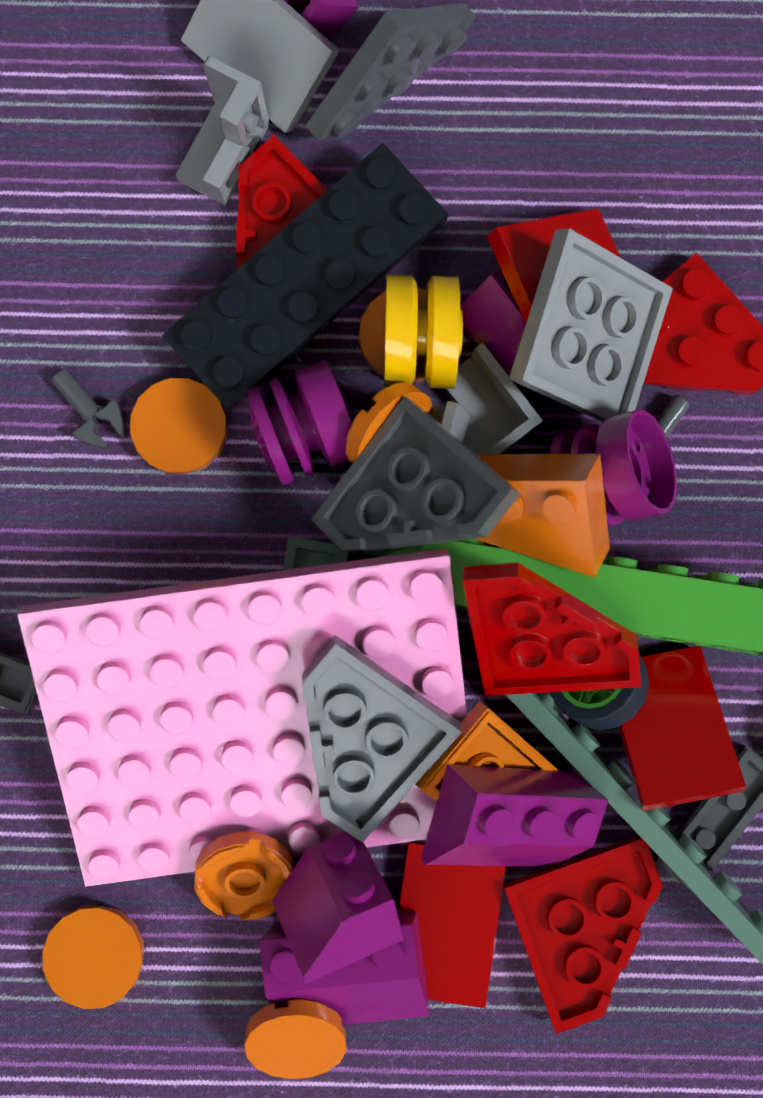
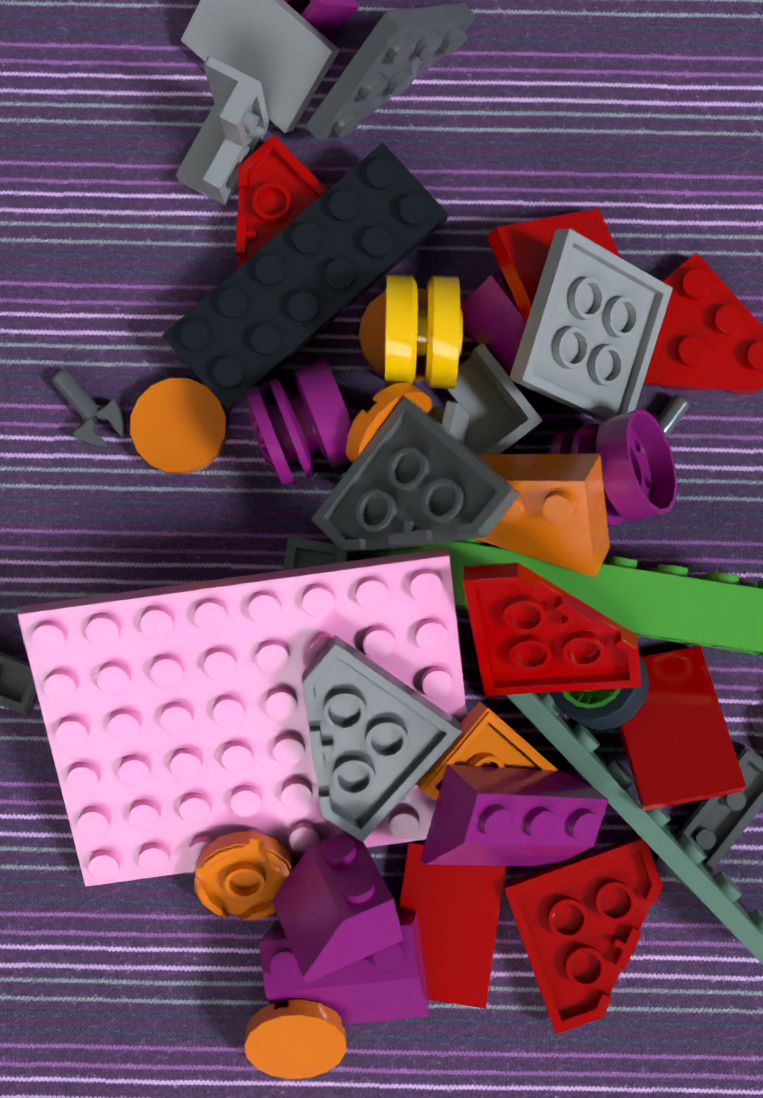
(93, 956): orange tile -> none

